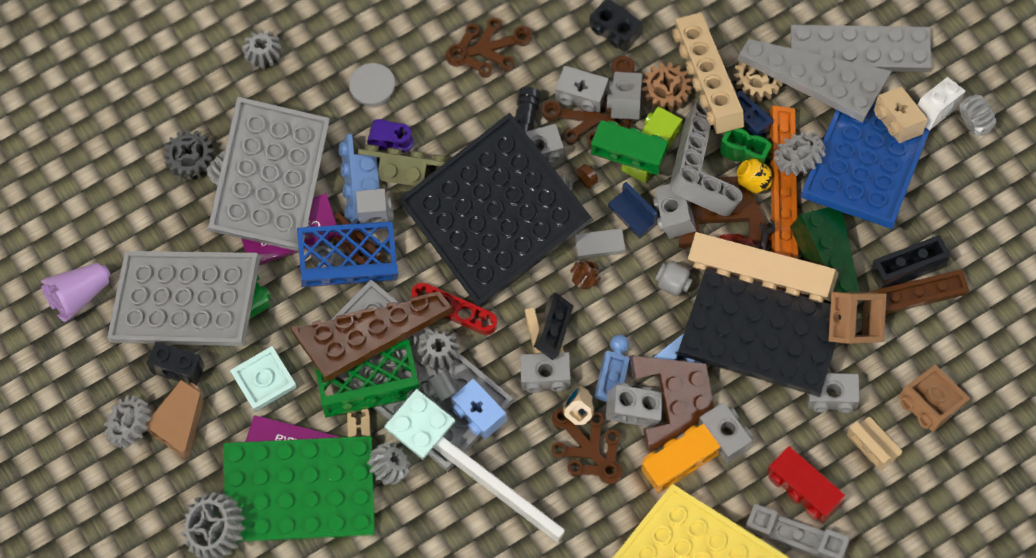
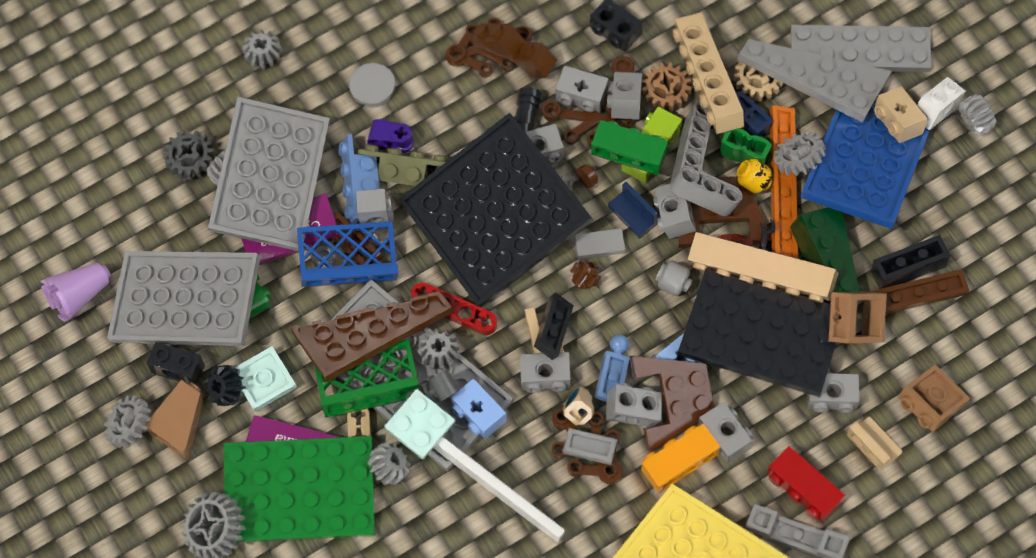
(225, 385): none -> black gear
(509, 44): none -> reddish brown arch
(590, 446): none -> light grey tile

